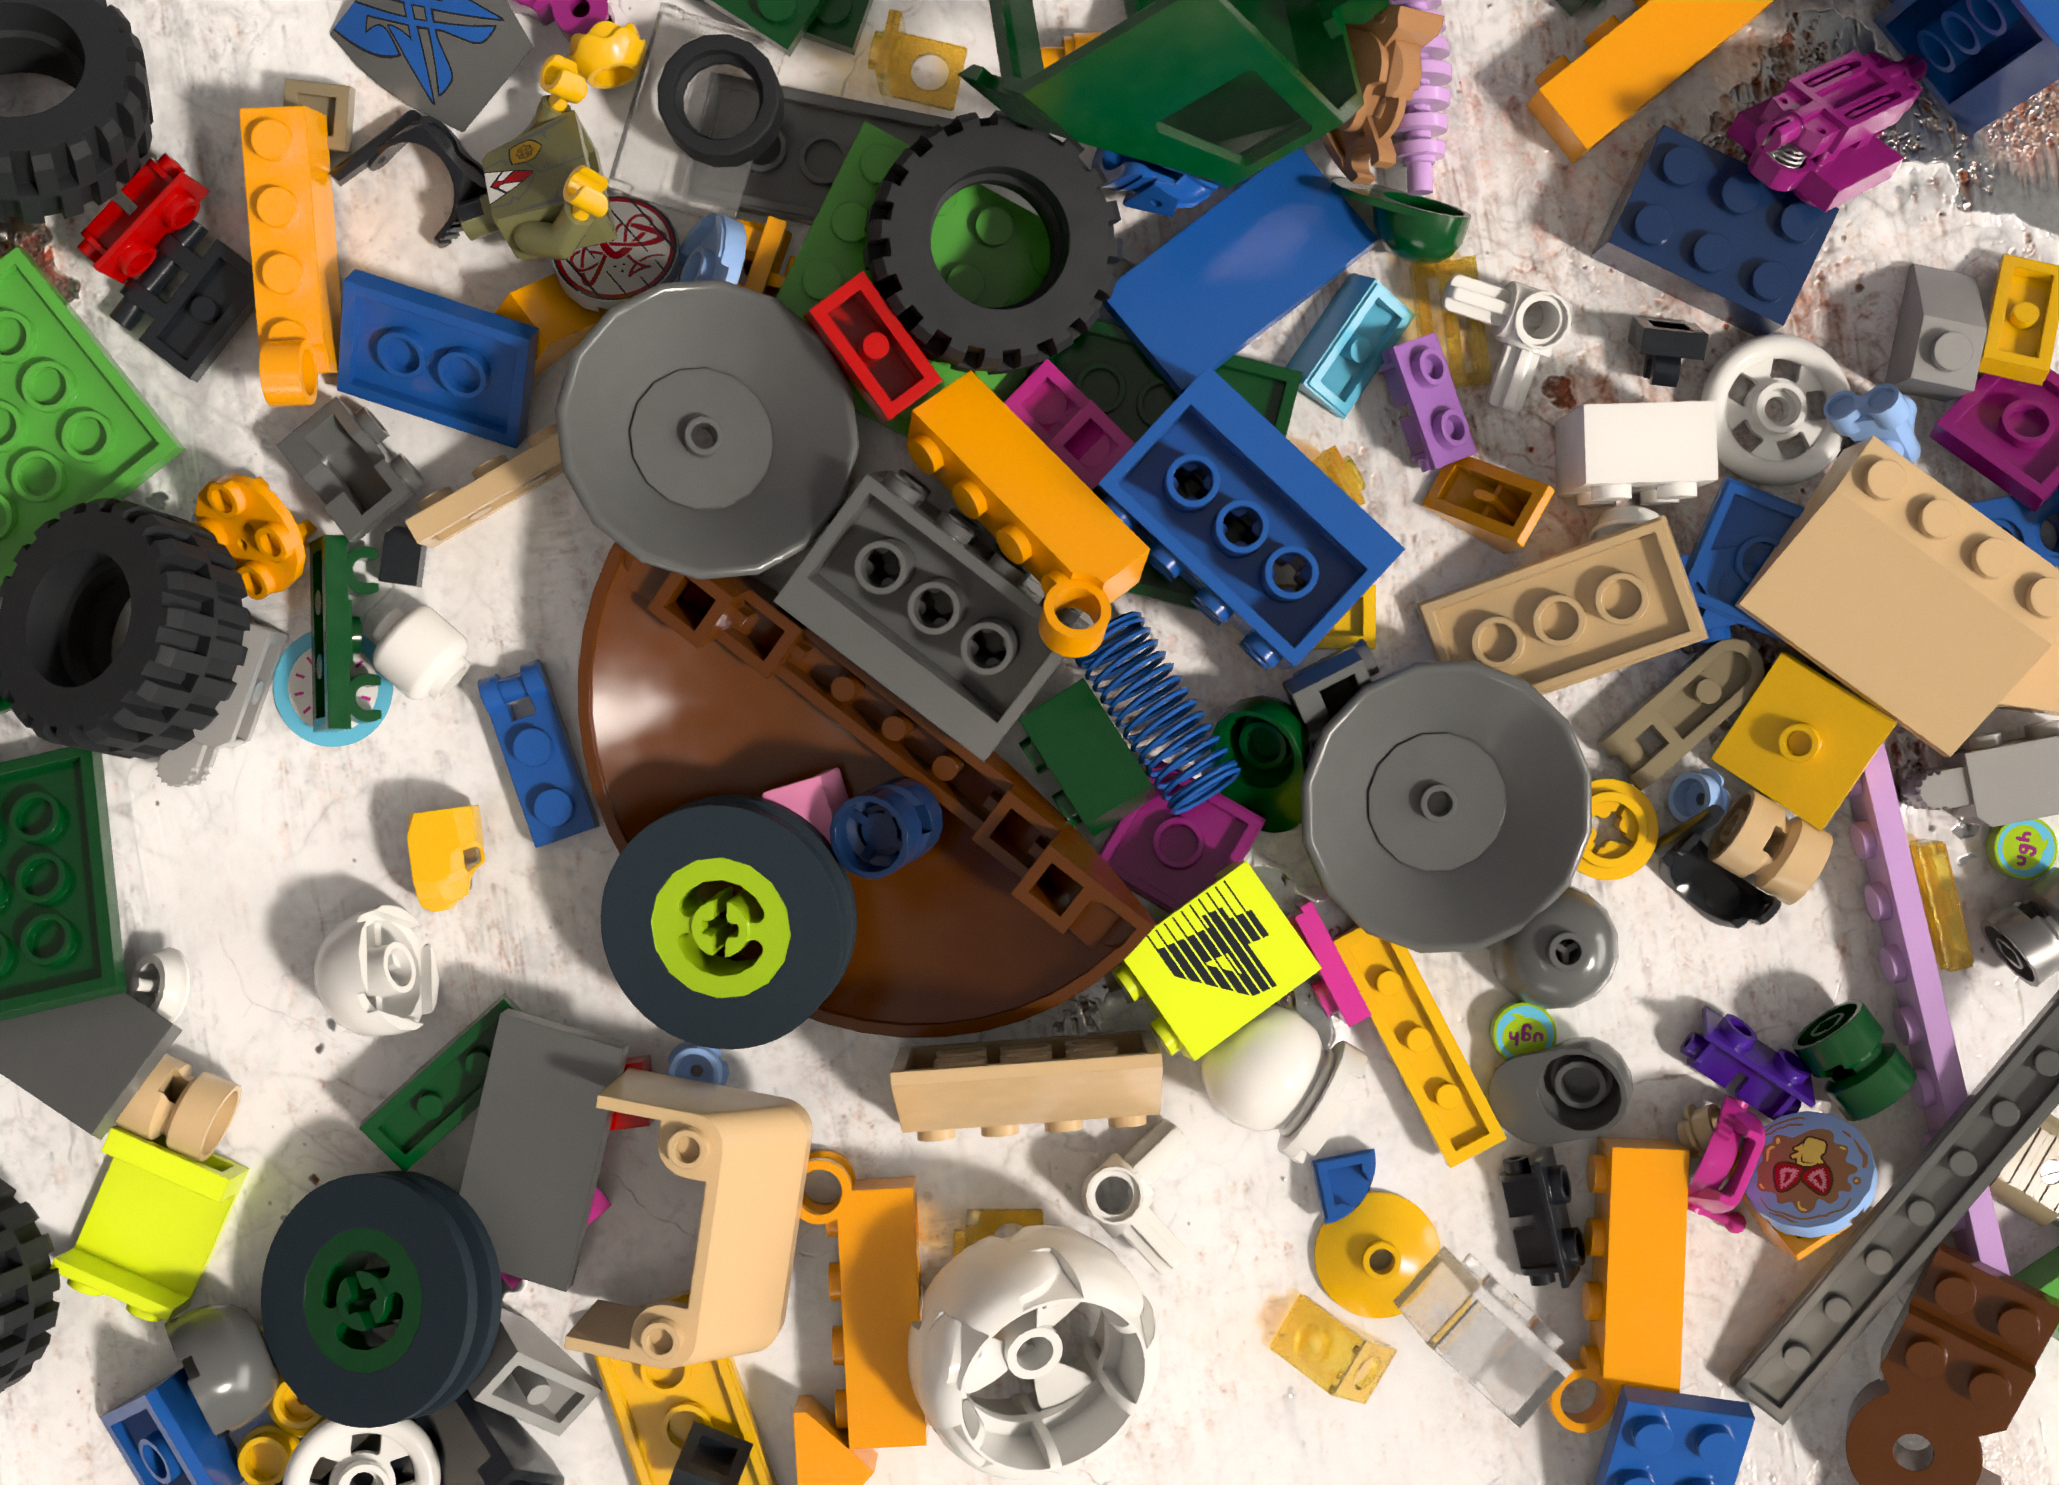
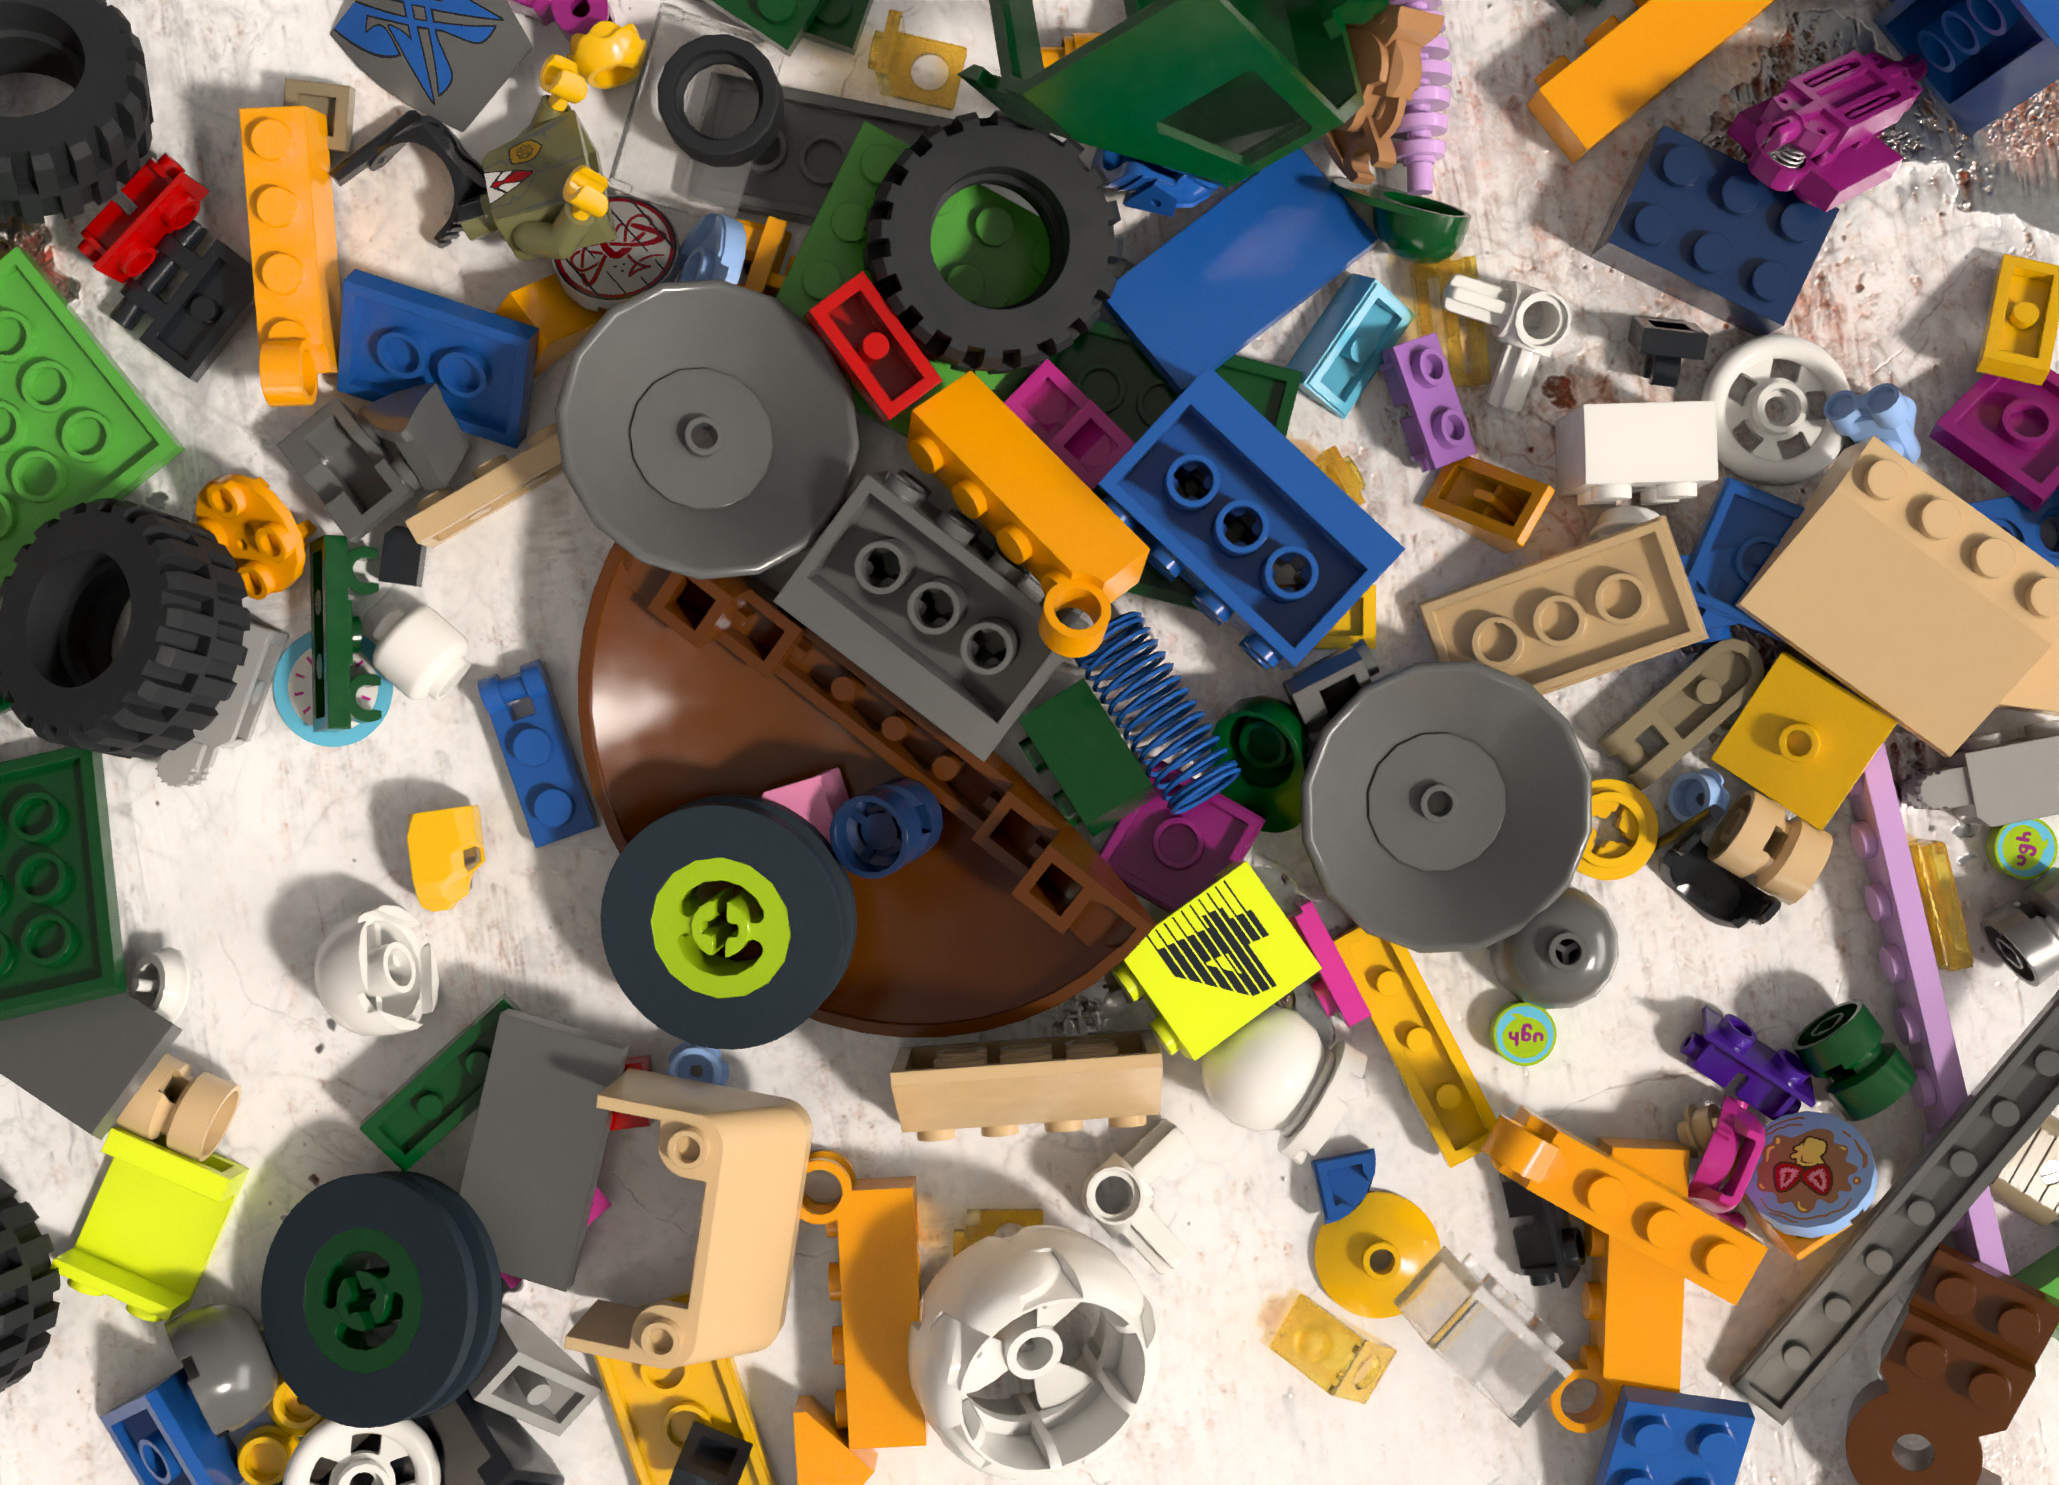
(422, 431): none -> dark grey tile
(1562, 1091): dark grey cap -> none
(1624, 1203): none -> light orange hinge
(1938, 335): light grey slope -> none

